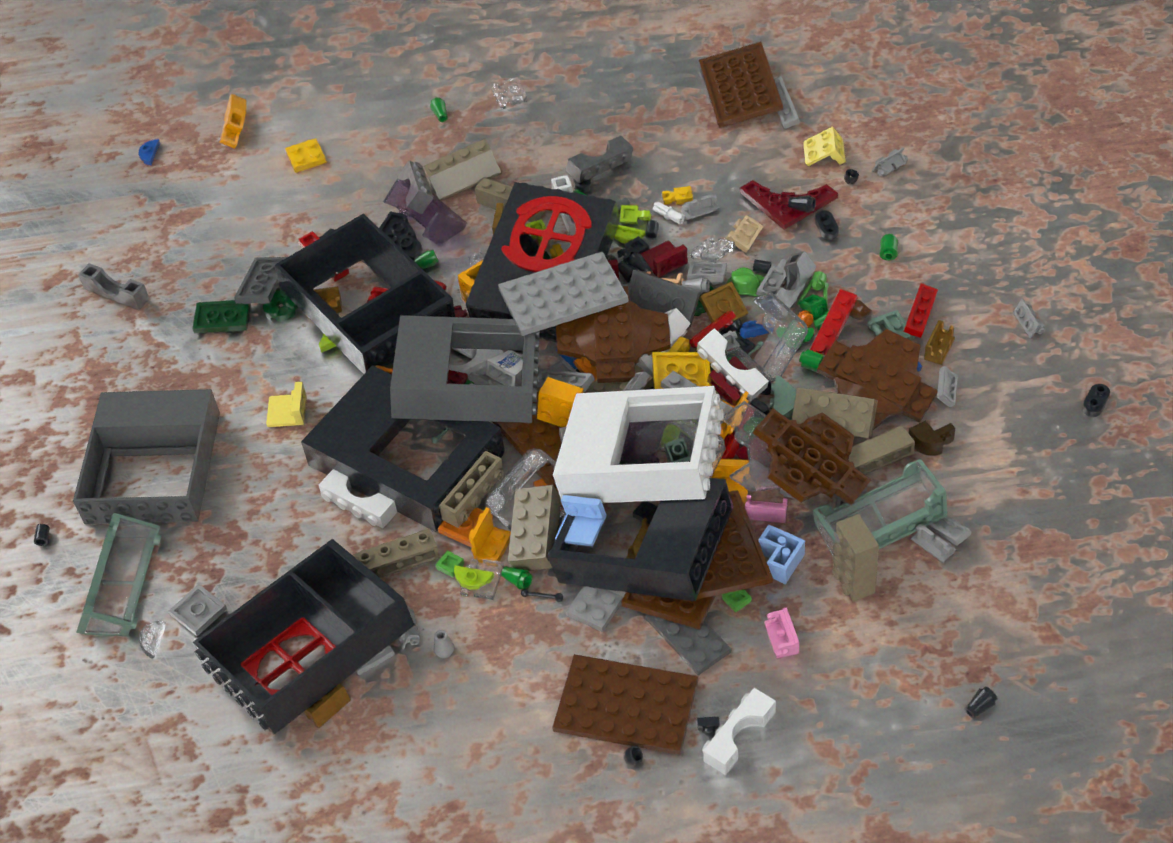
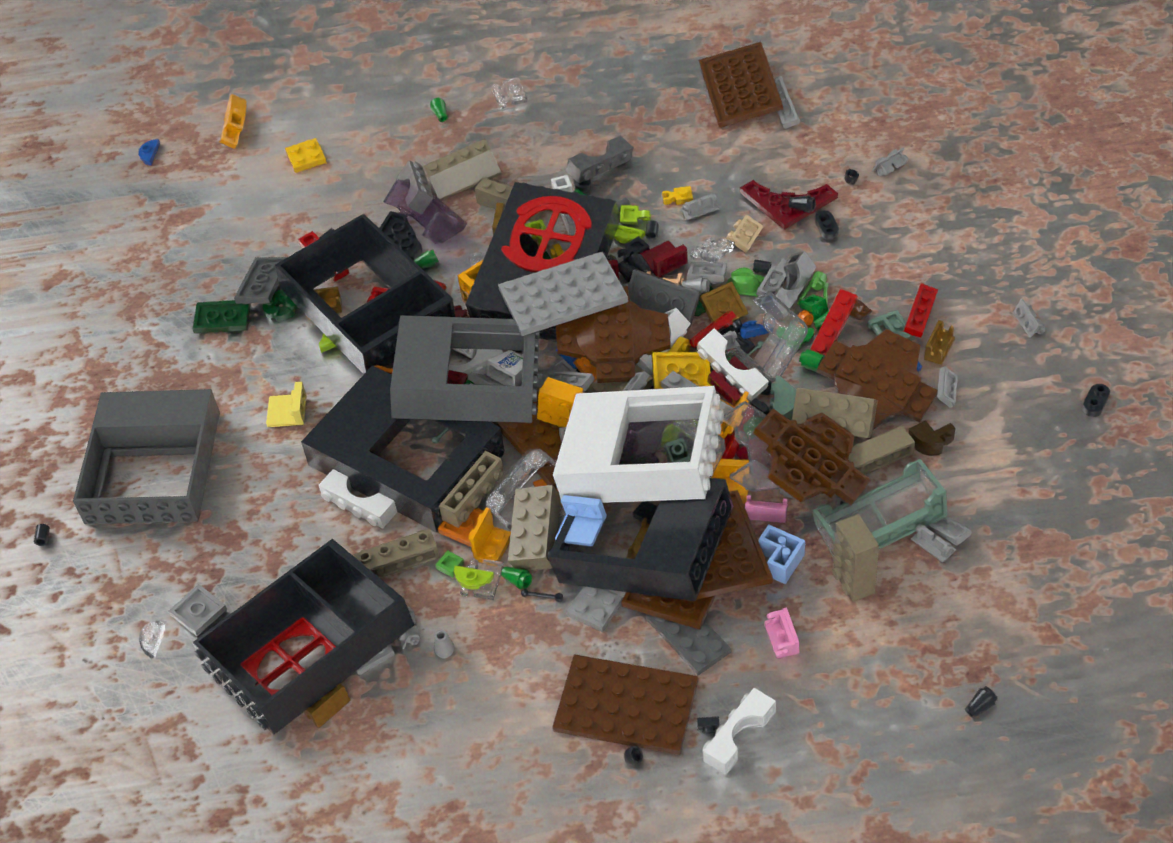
(99, 282): flat silver arch -> none
(119, 577): clear windscreen -> none
(669, 213): white axle -> none
(737, 599): bright green plate -> none
(824, 145): light yellow bracket -> none
(889, 247): green brick -> none

